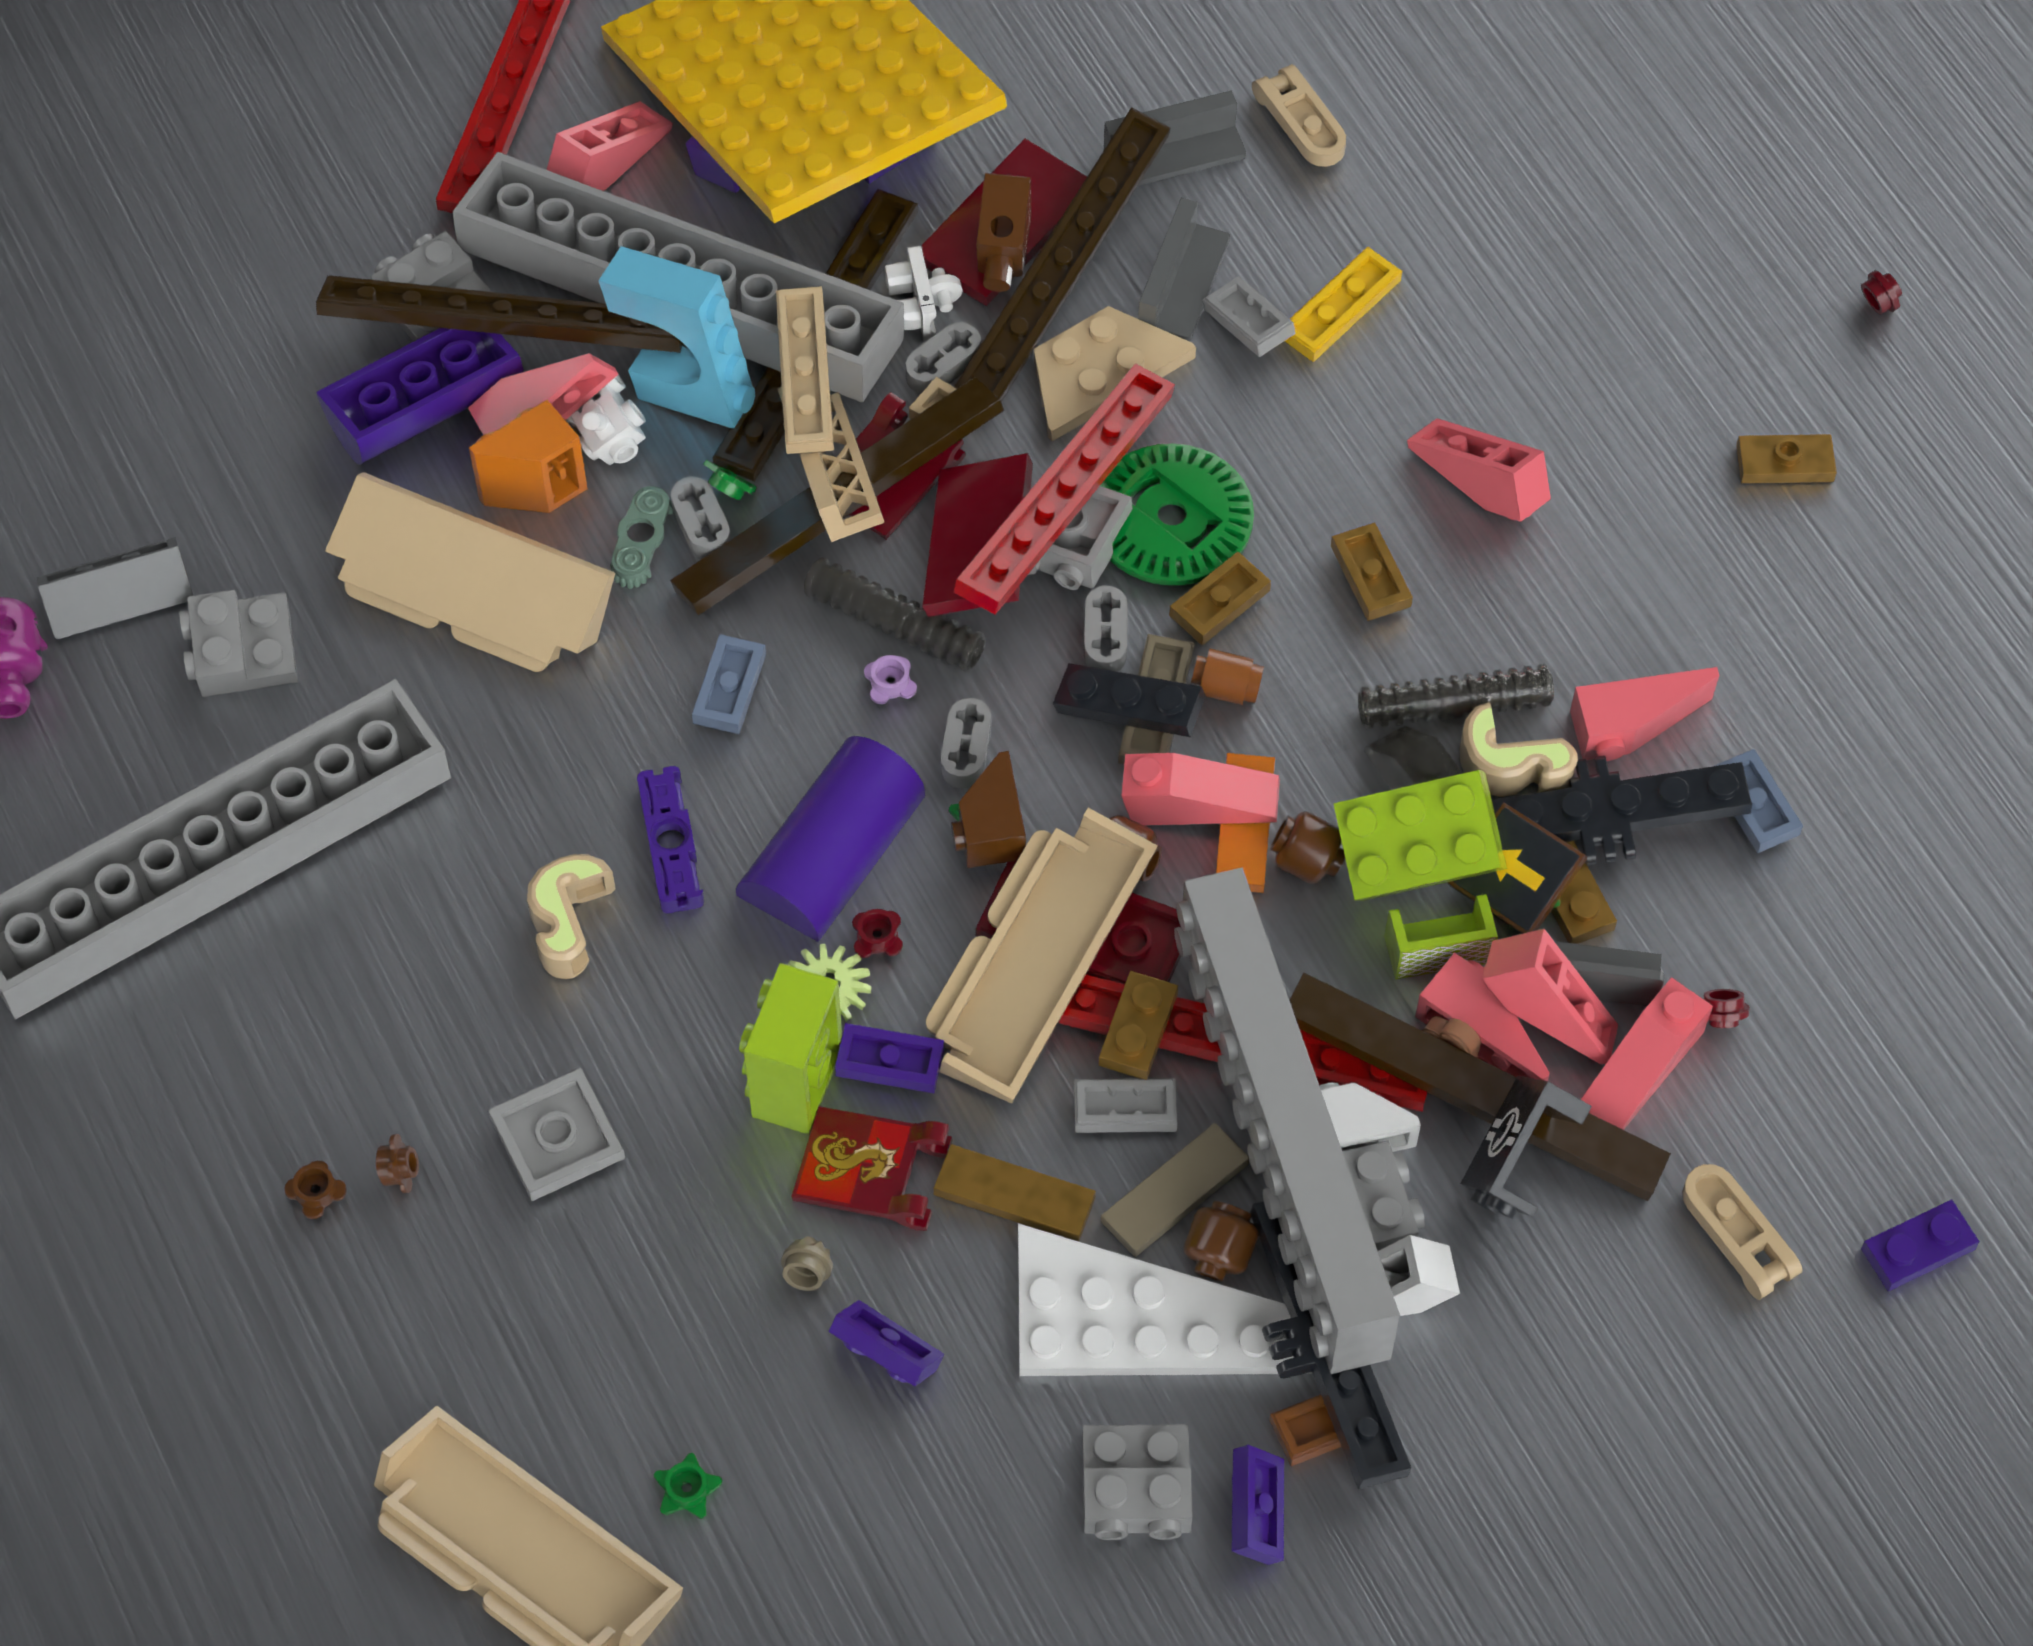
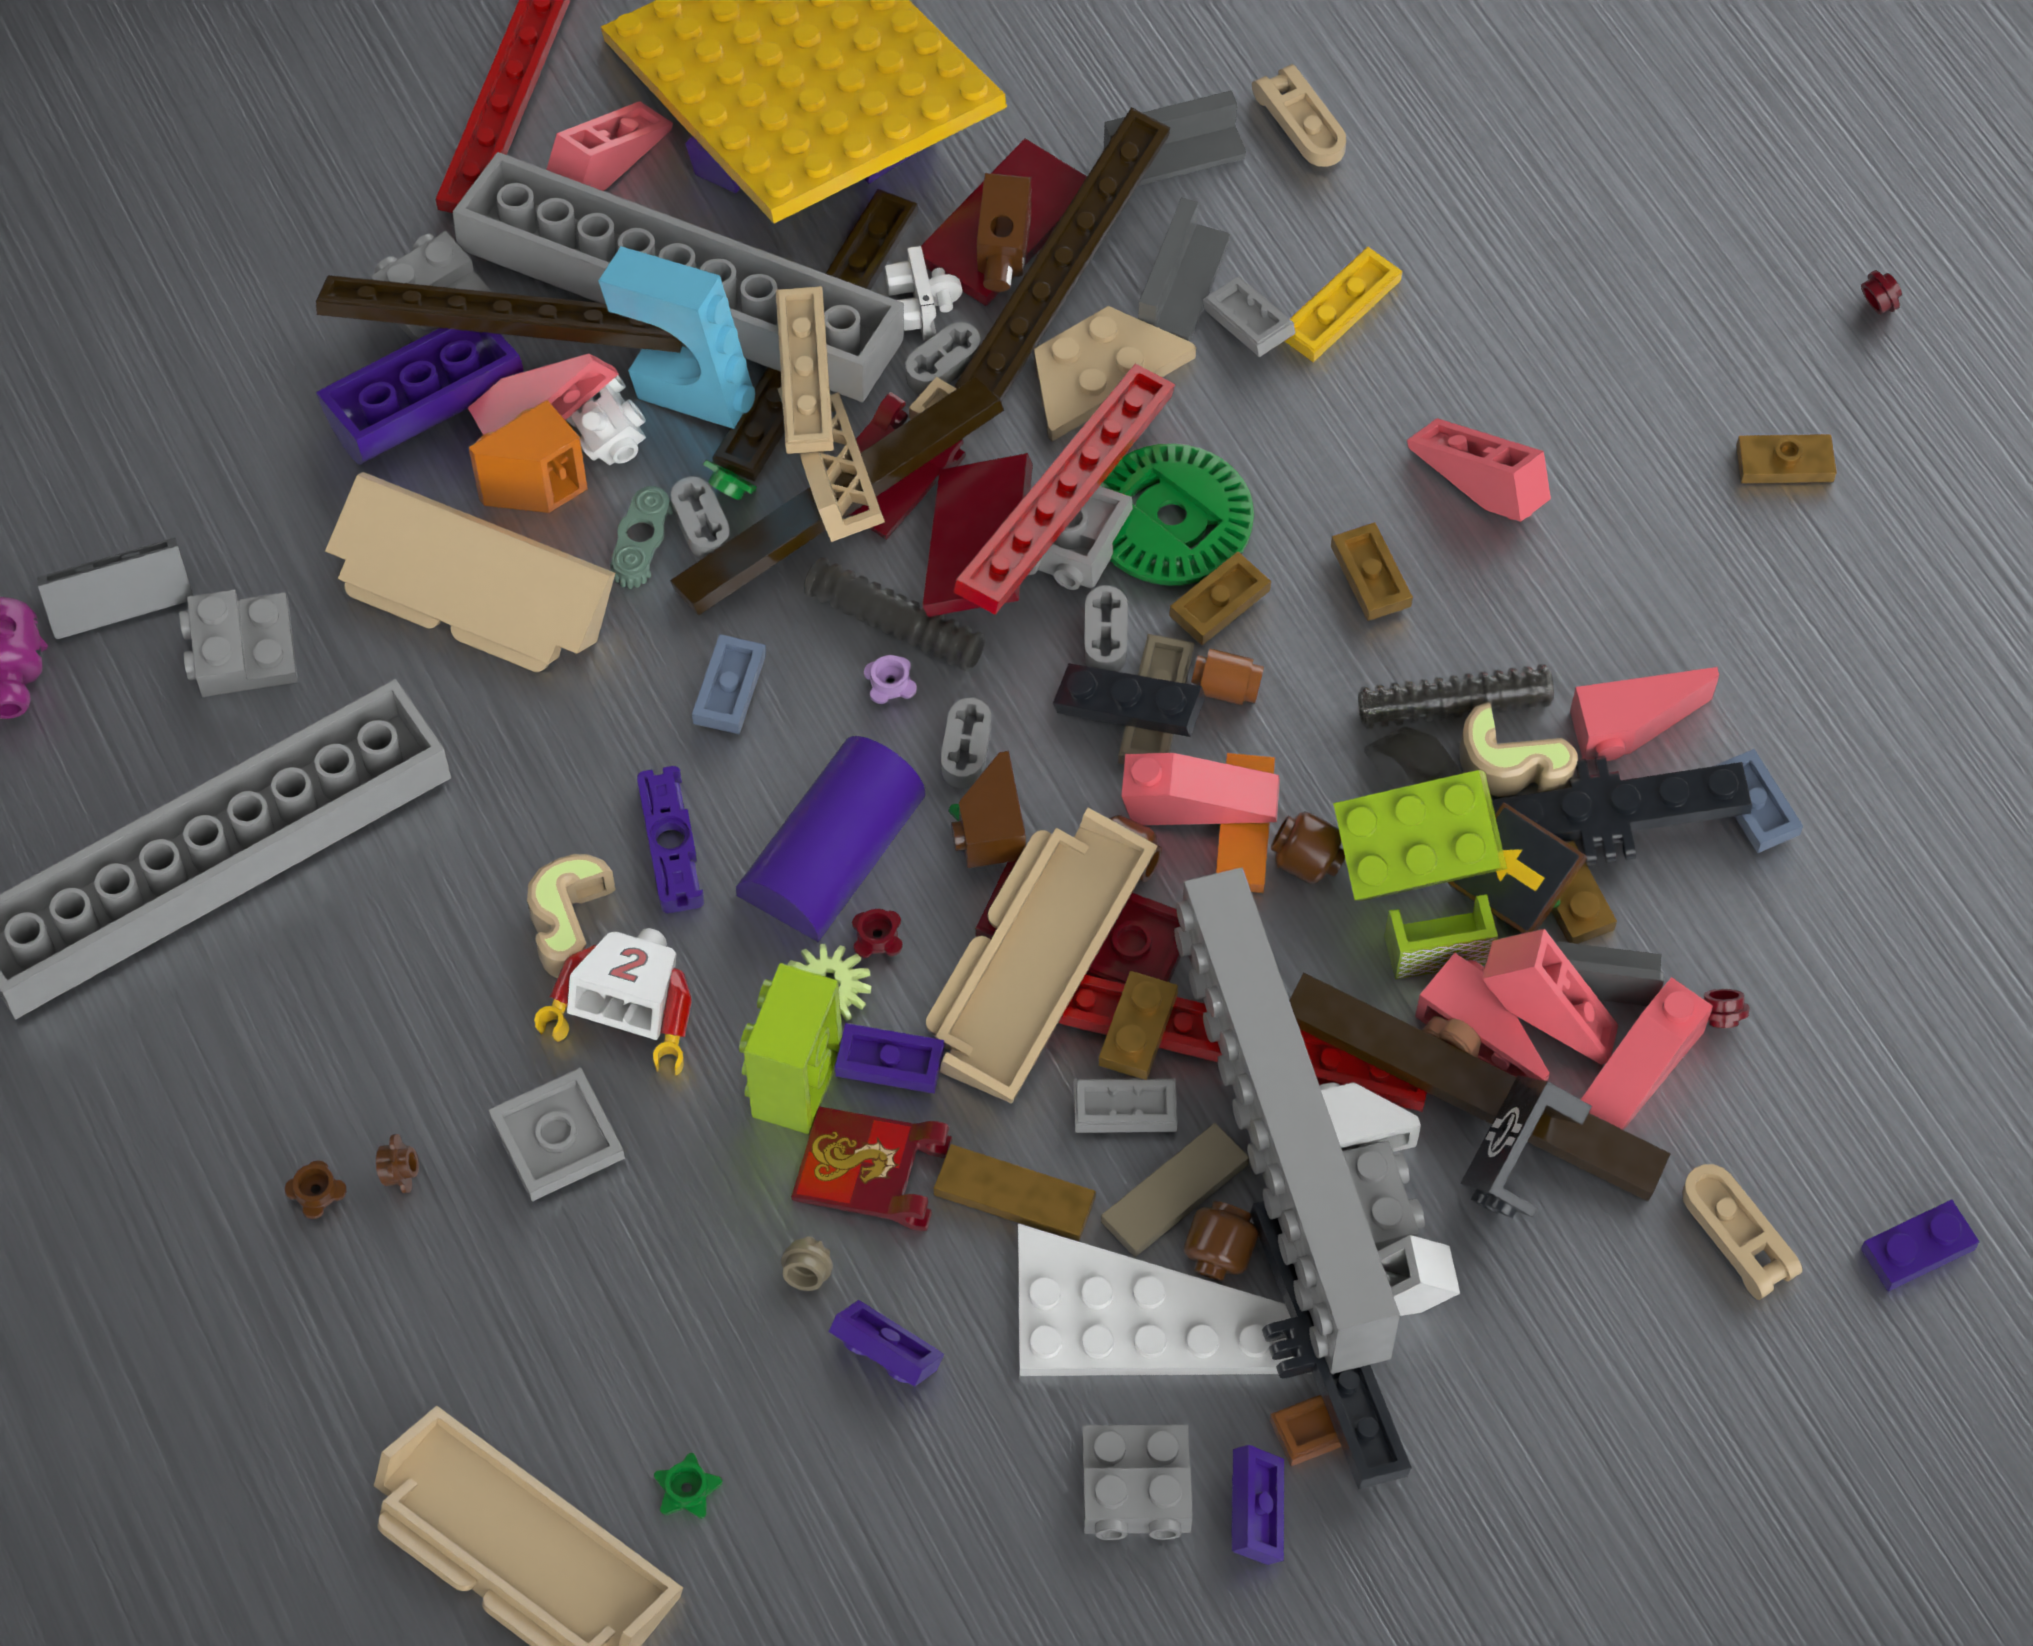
(627, 987): none -> white torso

